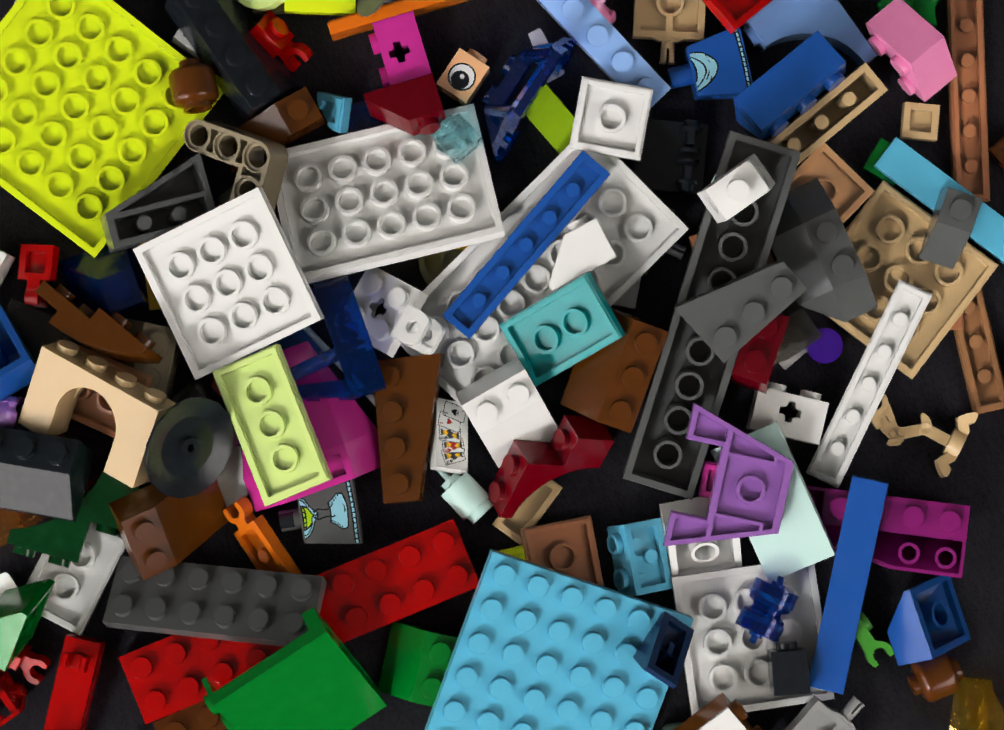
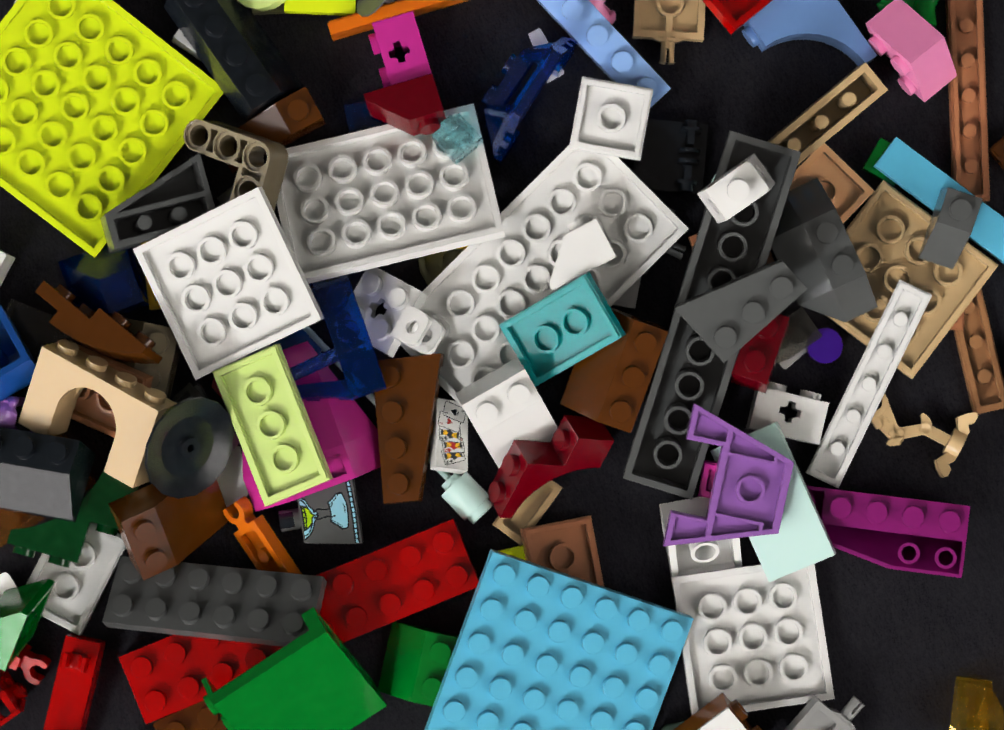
(37, 265): red plate -> none
(193, 86): reddish brown head -> none
(276, 38): red plate -> none
(335, 110): medium azure tile -> none
(464, 76): light nougat brick -> none
(526, 244): blue plate -> none
(552, 118): lime slope -> none
(639, 557): medium azure bracket -> none
(665, 649): dark blue slope -> none
(714, 67): blue torso -> none
(768, 605): clear blue wheel -> none
(788, 669): black brick -> none
(789, 87): blue slope -> none
(848, 584): blue tile -> none
(867, 642): bright green plate -> none
(919, 121): tan plate -> none
(927, 622): blue slope -> none
(935, 677): reddish brown head -> none

